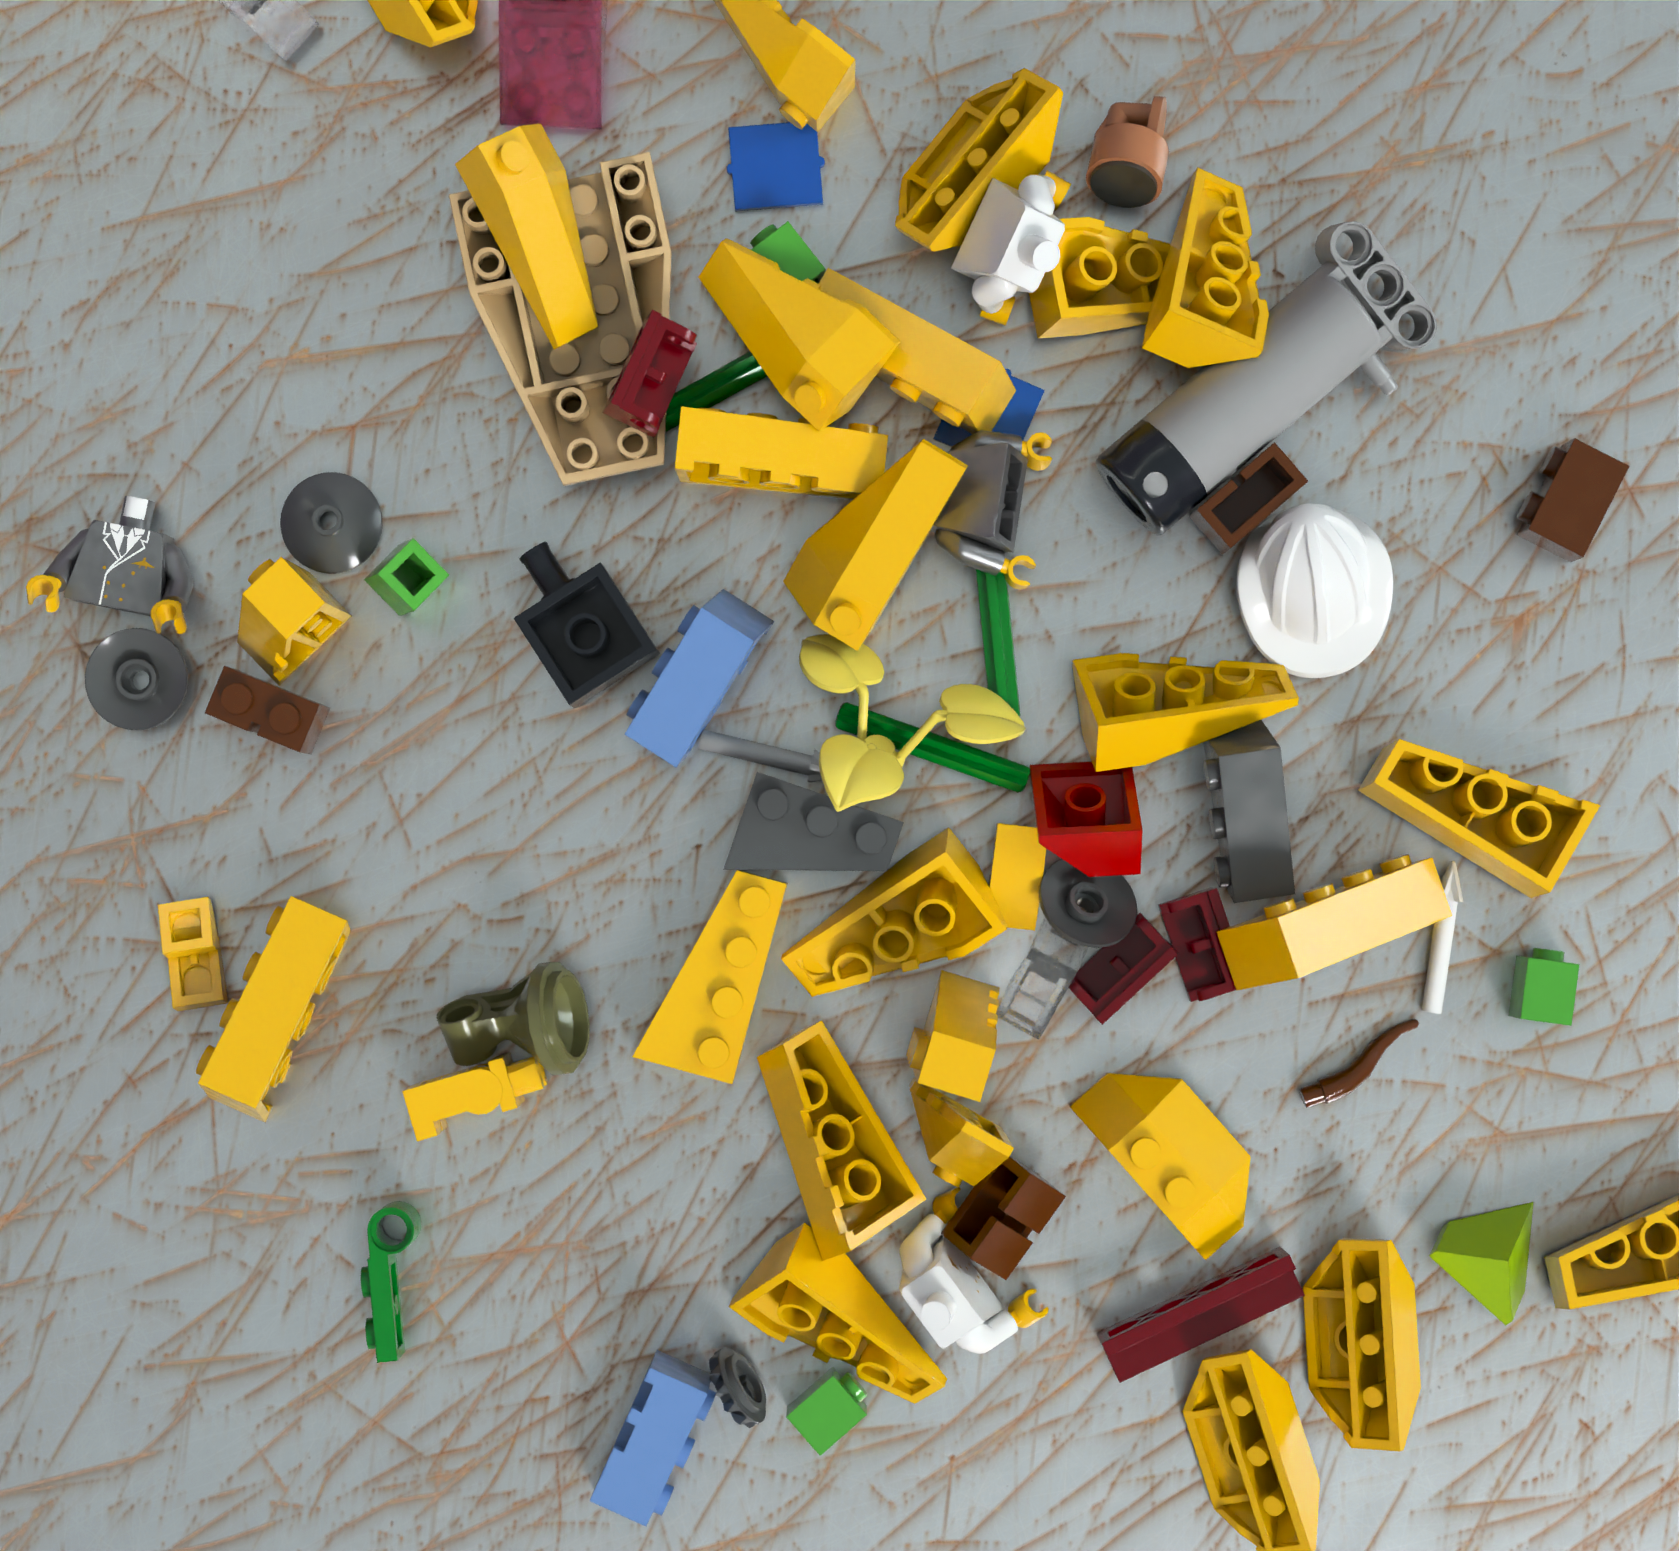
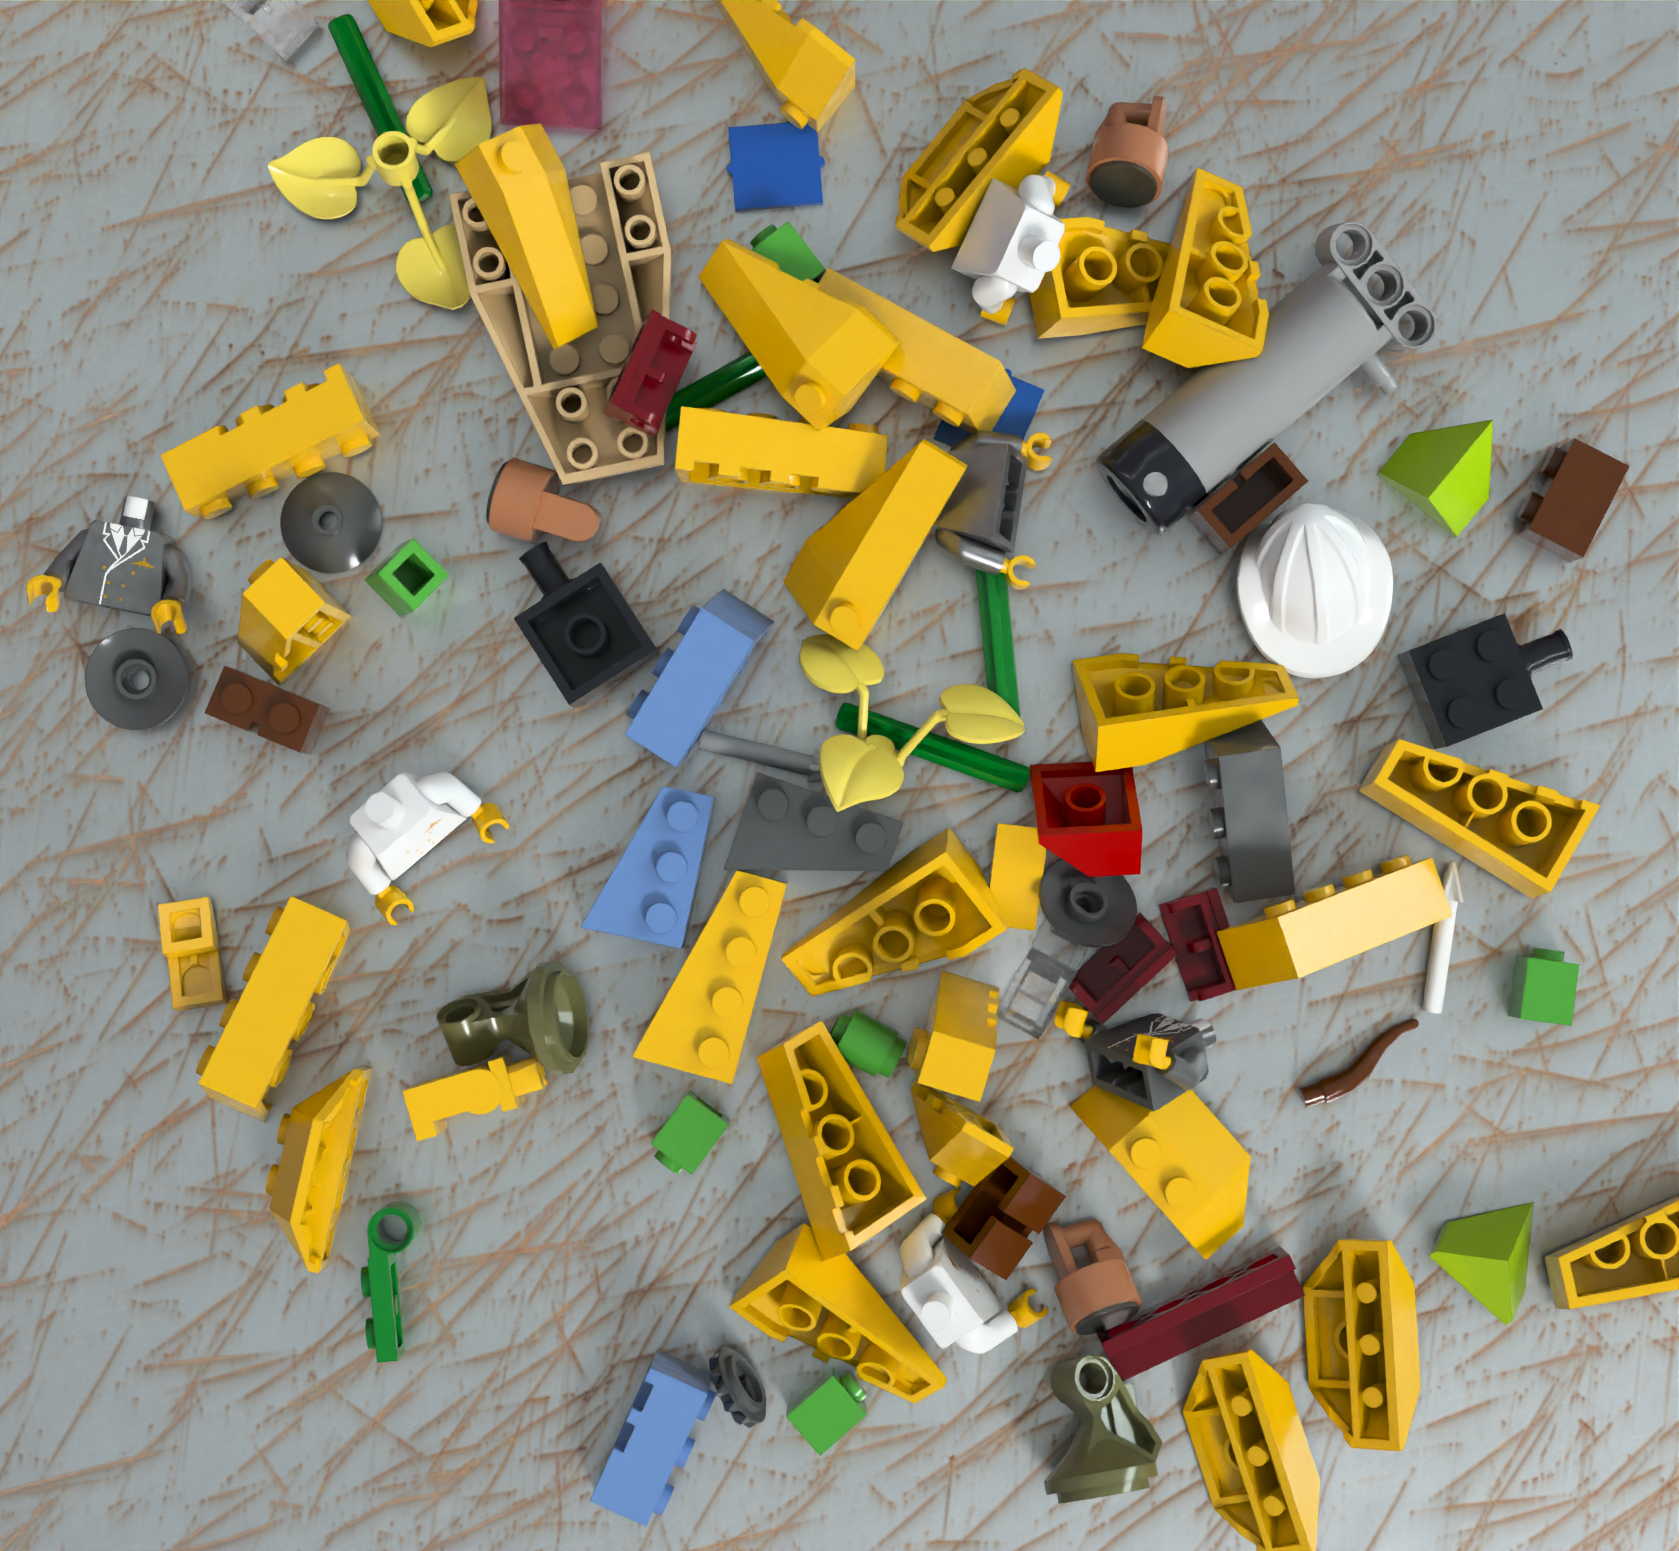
(272, 444): none -> yellow wedge
(316, 1165): none -> yellow wedge
(324, 172): none -> light yellow plant
(371, 88): none -> green axle
(405, 824): none -> white torso
(527, 505): none -> nougat piece
(658, 873): none -> medium blue wedge
(689, 1134): none -> bright green brick
(868, 1043): none -> bright green brick
(1098, 1293): none -> nougat piece
(1114, 1442): none -> olive piece
(1142, 1059): none -> dark grey torso
(1444, 472): none -> lime slope
(1478, 678): none -> black brick

